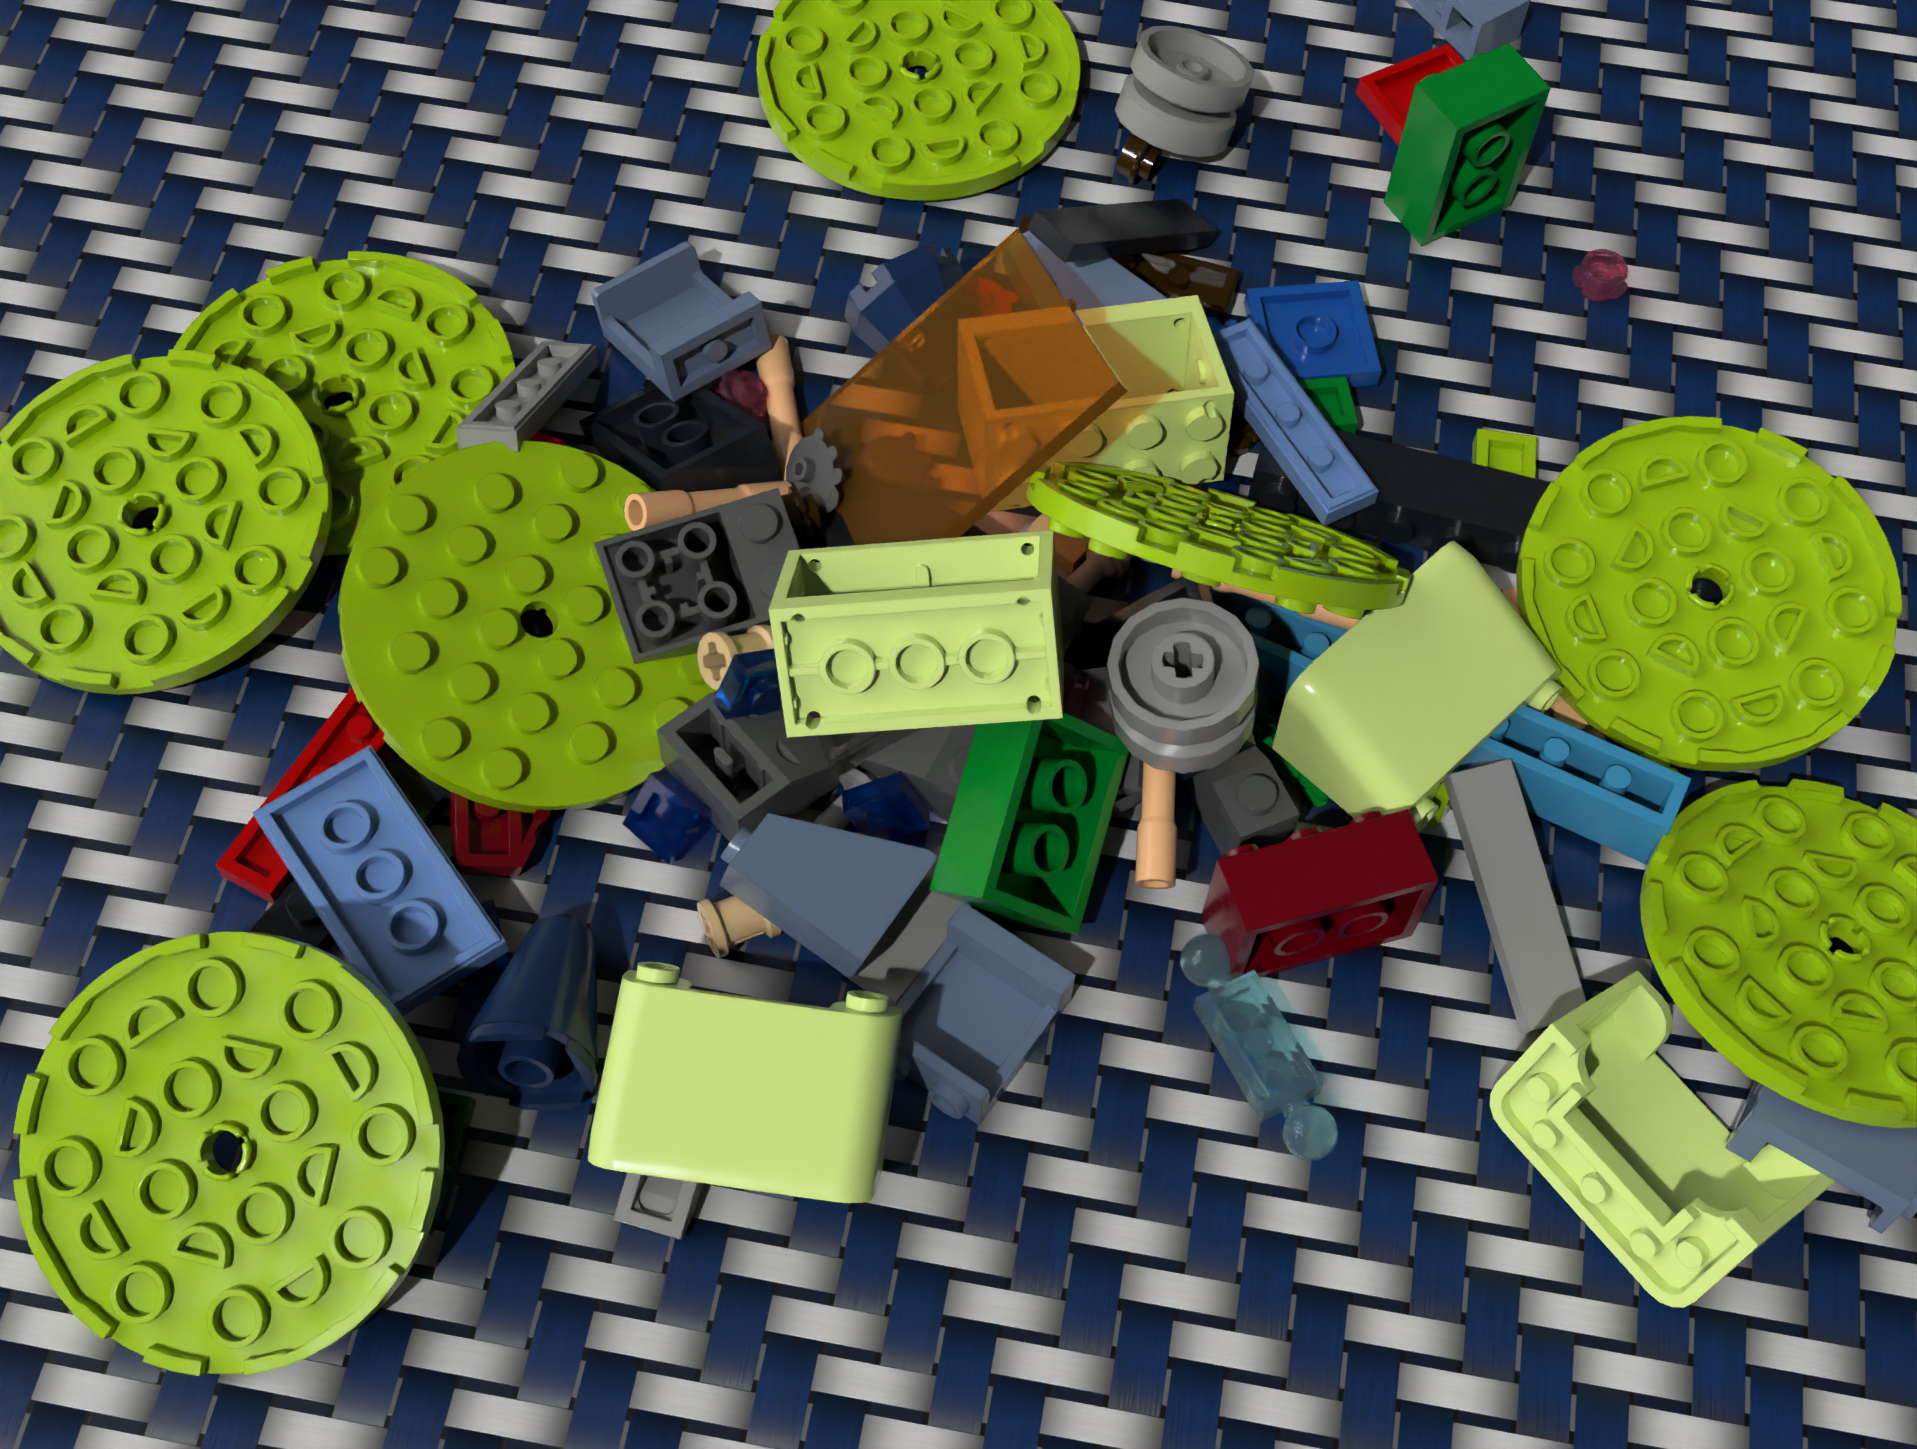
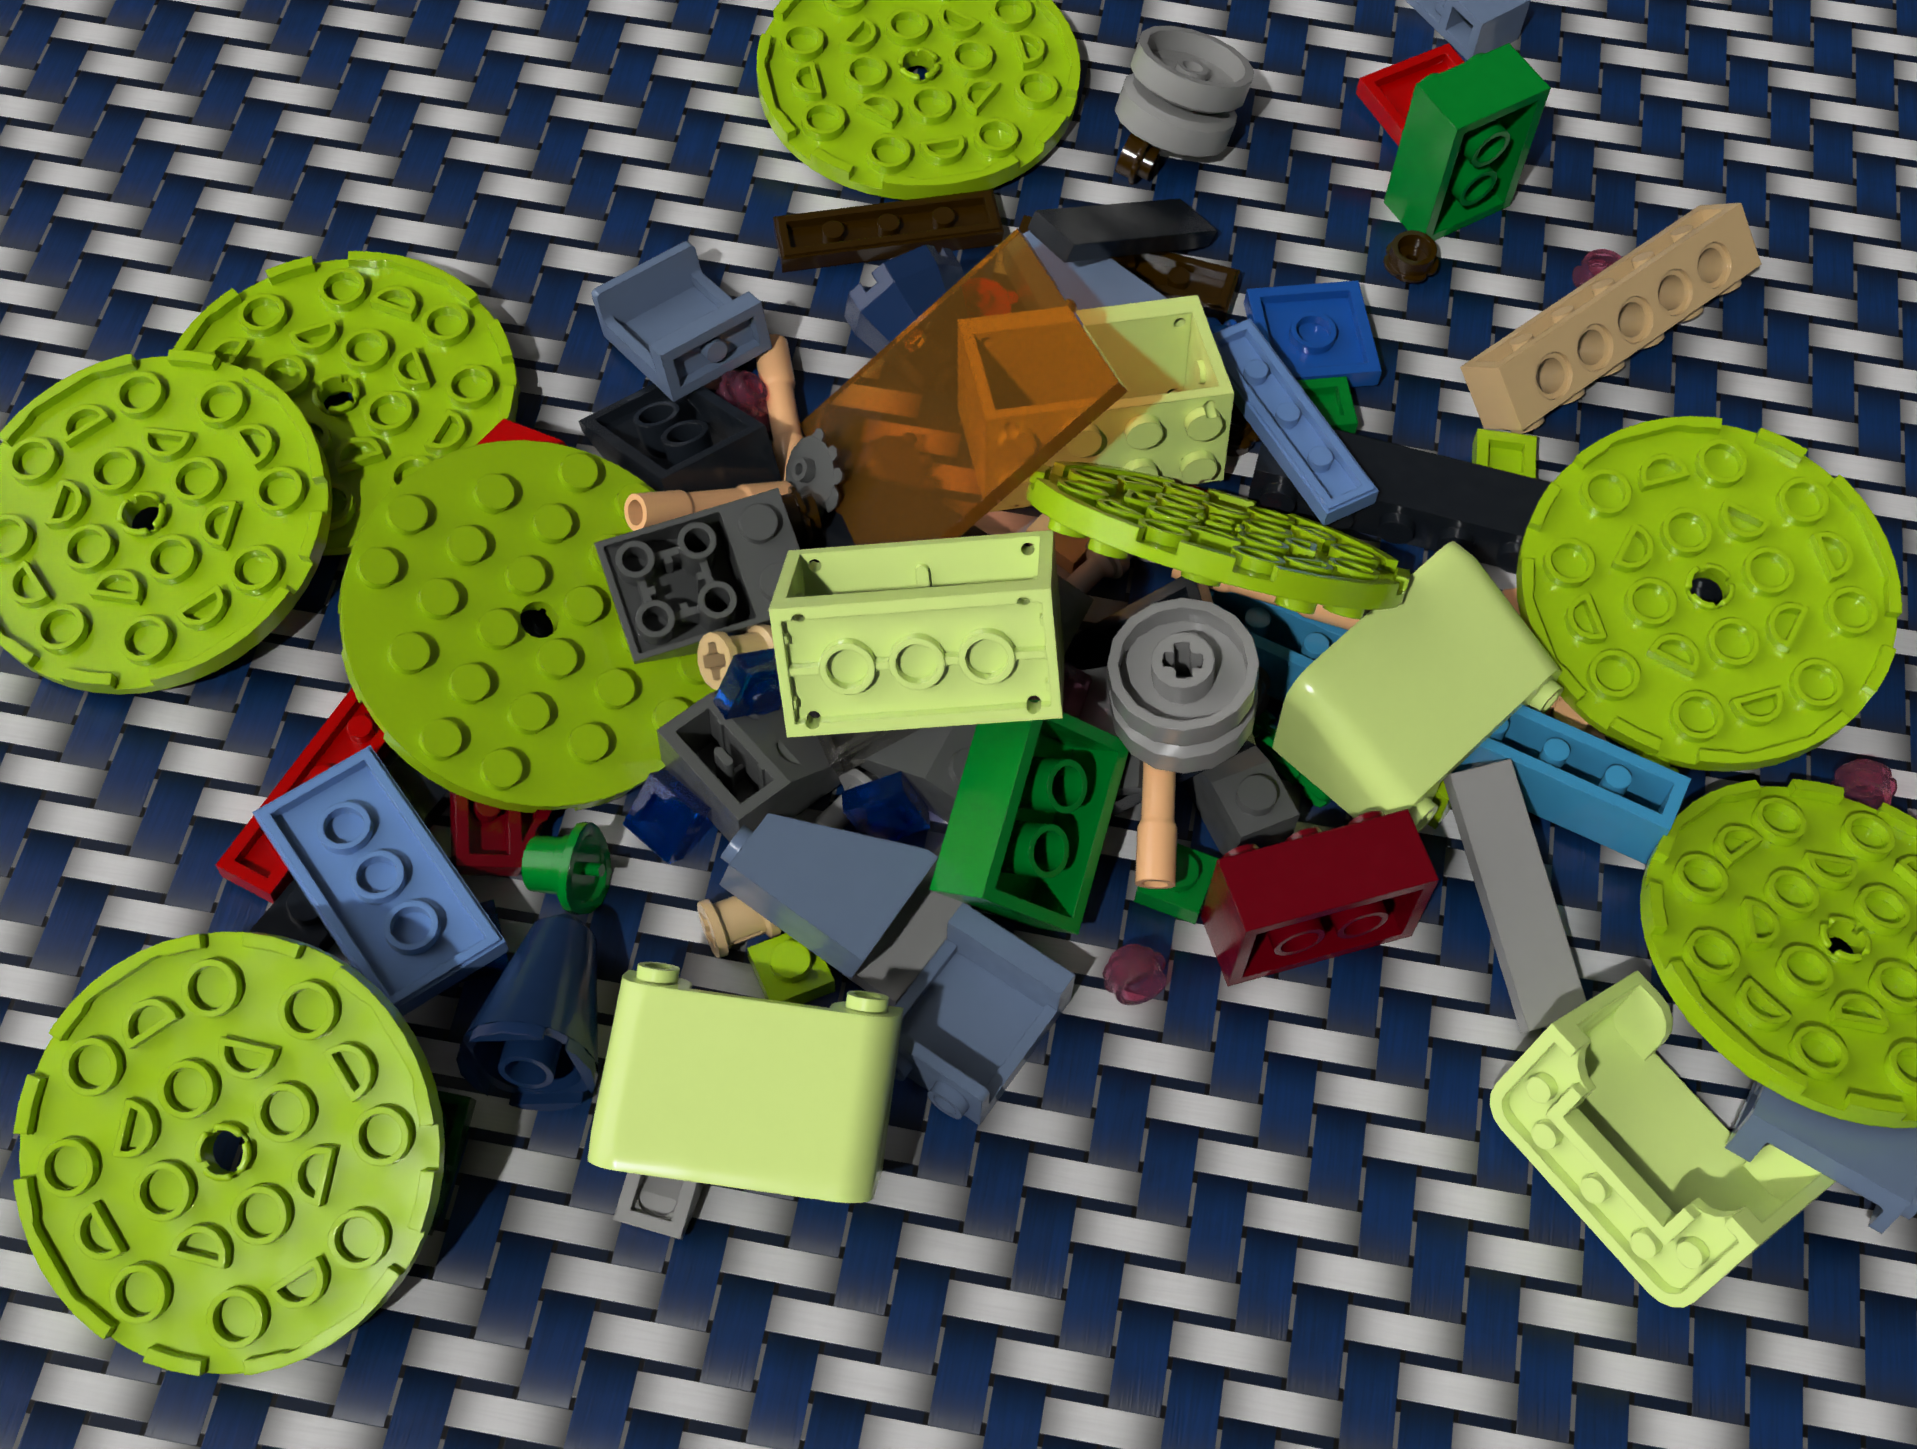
(528, 395): light grey tile -> none
(570, 867): none -> green piece
(789, 970): none -> lime plate
(887, 230): none -> dark brown tile
(1135, 974): none -> clear pink plate
(1193, 880): none -> green plate
(1259, 1048): clear light blue plate -> none
(1411, 257): none -> dark brown plate
(1611, 318): none -> tan brick
(1866, 782): none -> clear pink plate

